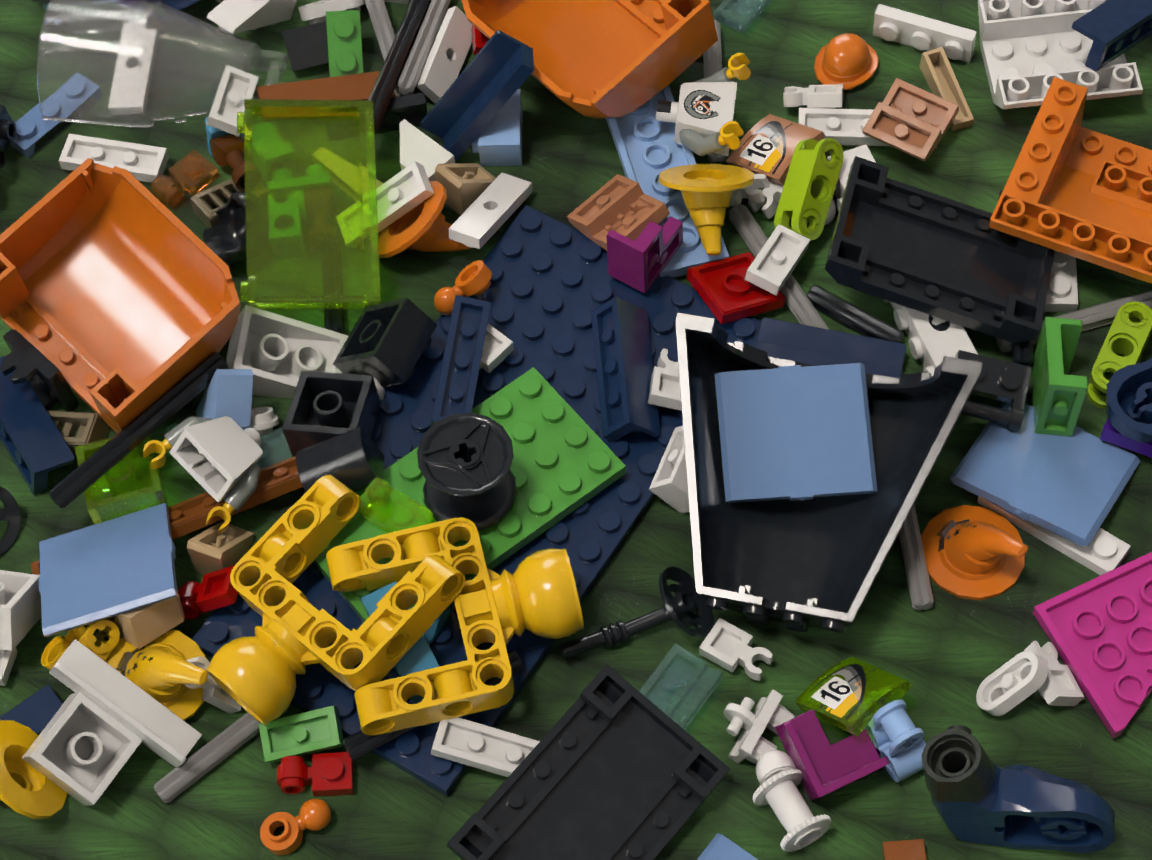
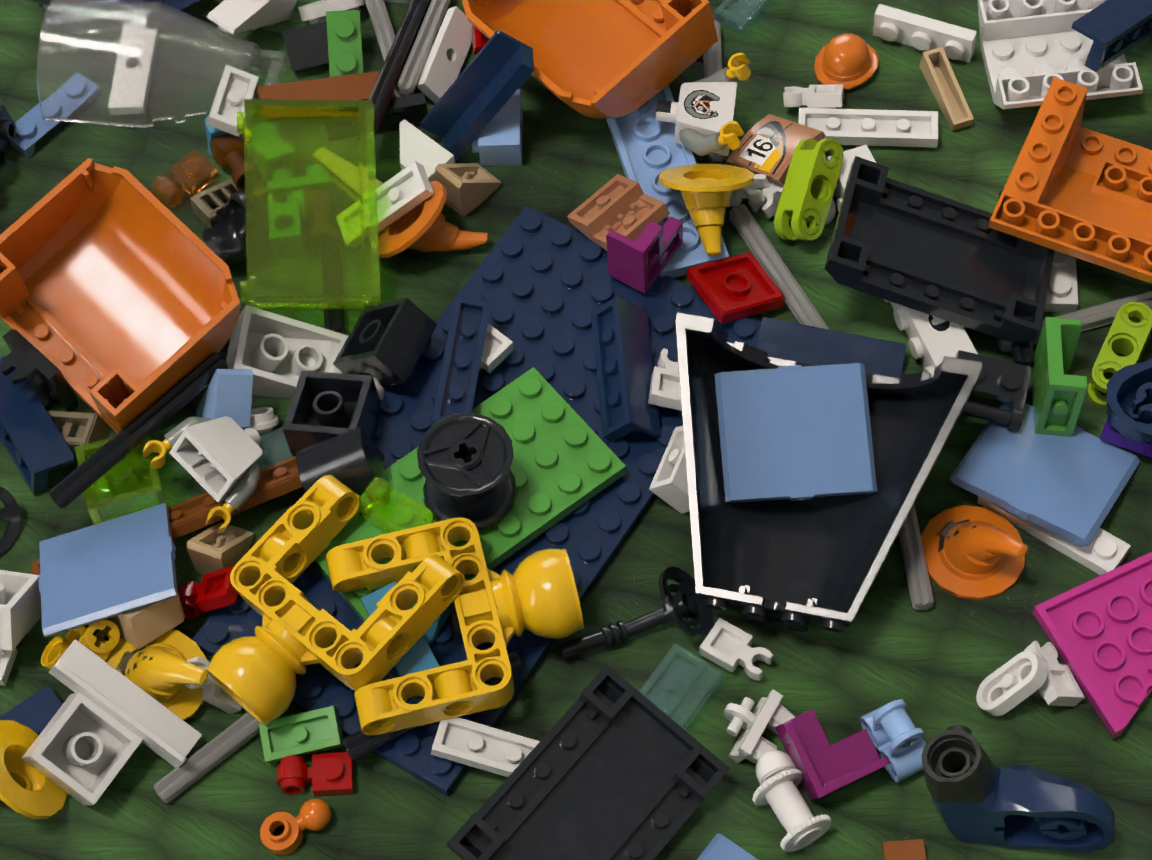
(140, 160): white plate -> none
(471, 281): orange plate -> none
(490, 210): white tile -> none
(777, 259): white plate -> none
(851, 694): clear neon green slope -> none
(852, 315): black axle -> none
(911, 120): nougat slope -> none

